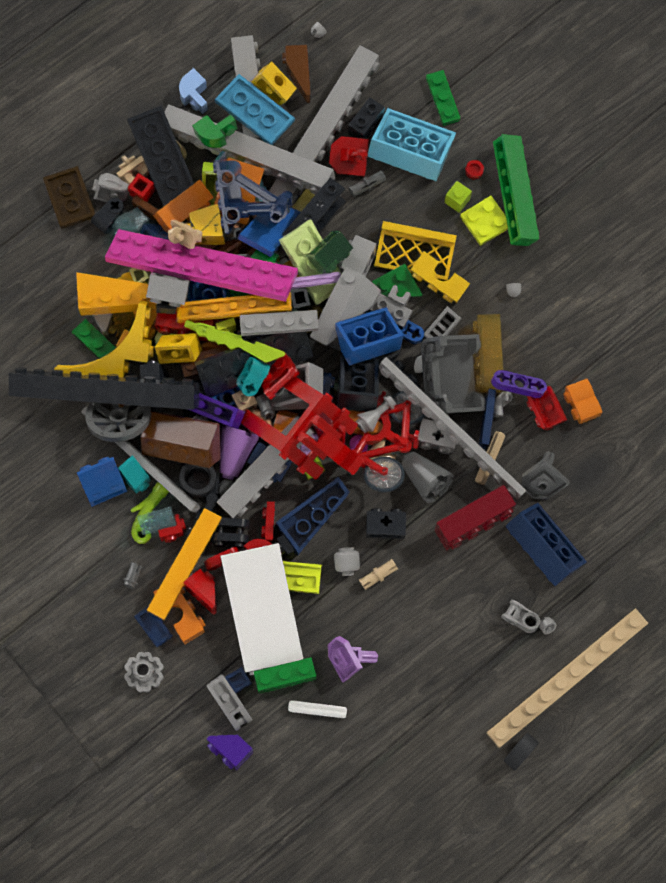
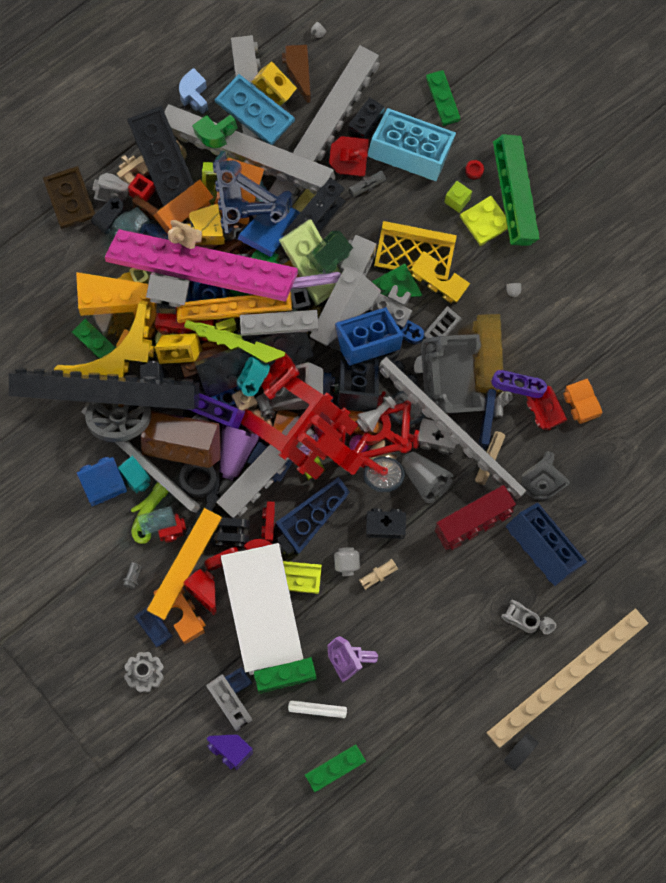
(335, 768): none -> green plate

